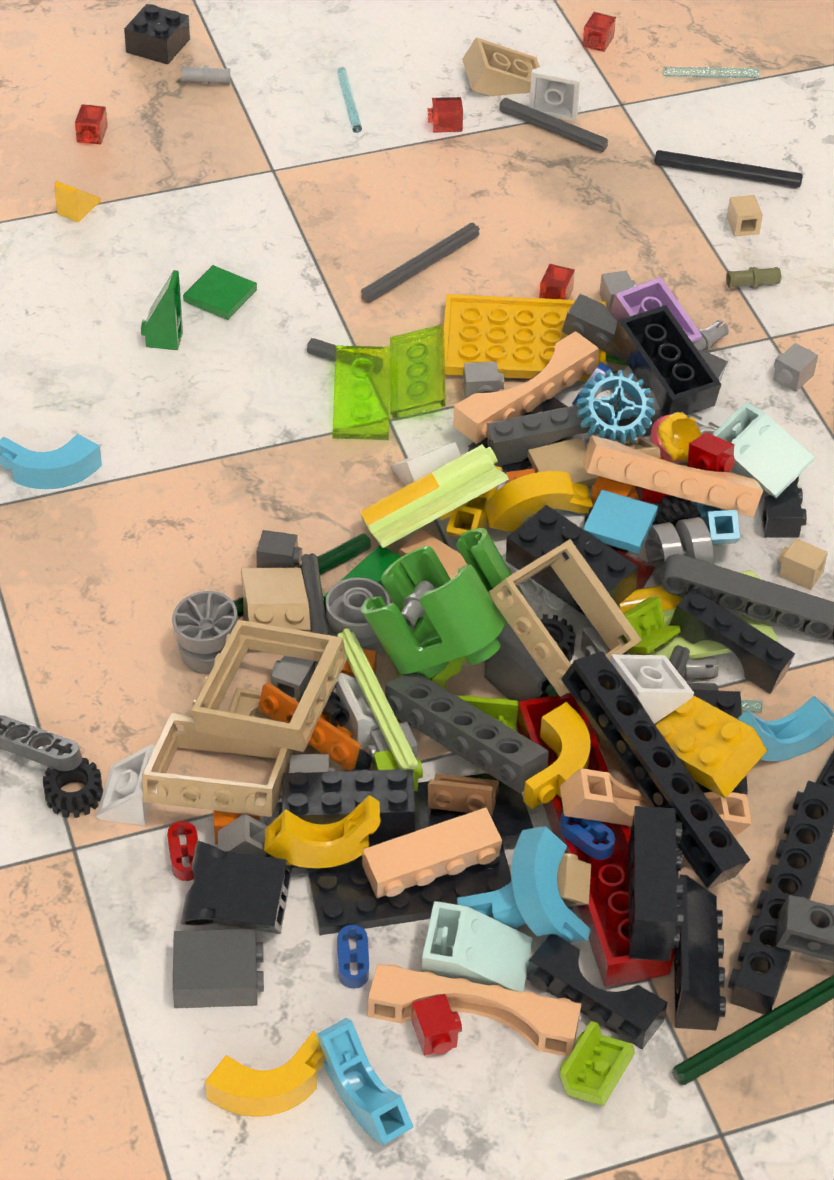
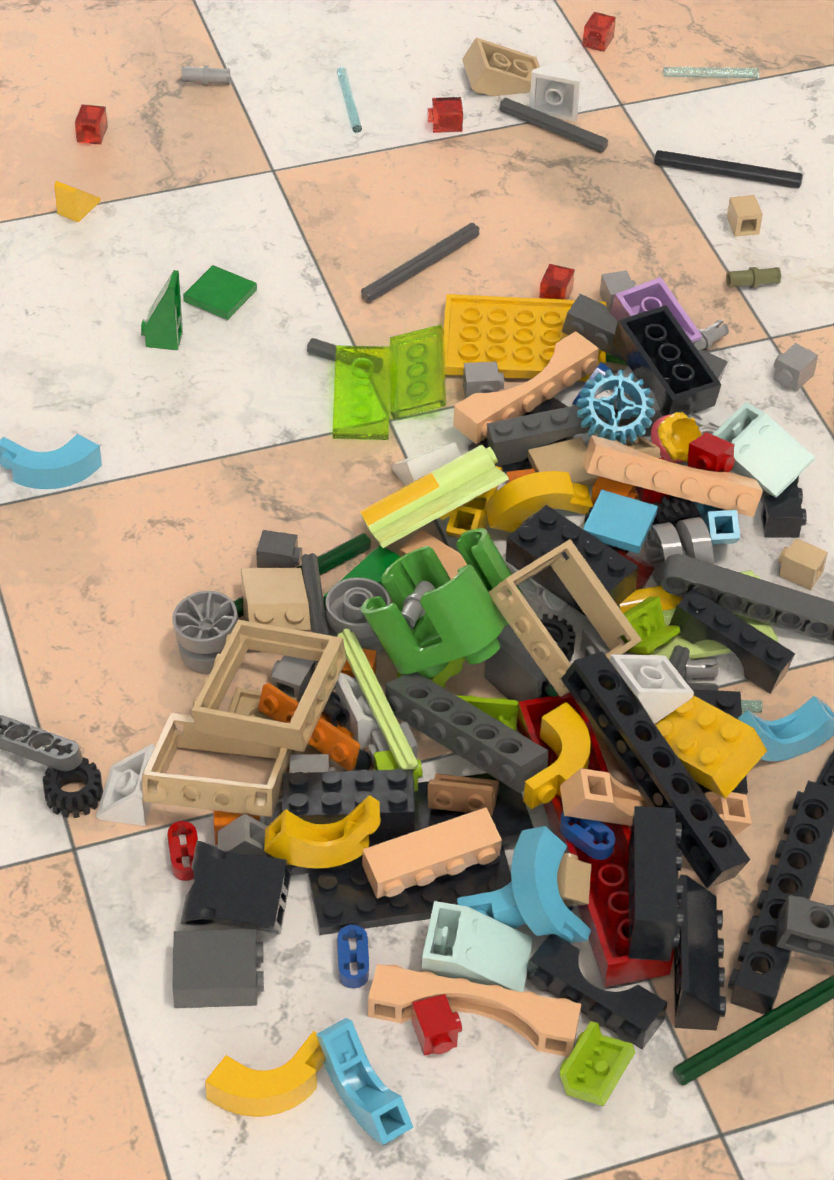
(157, 33): black brick -> none

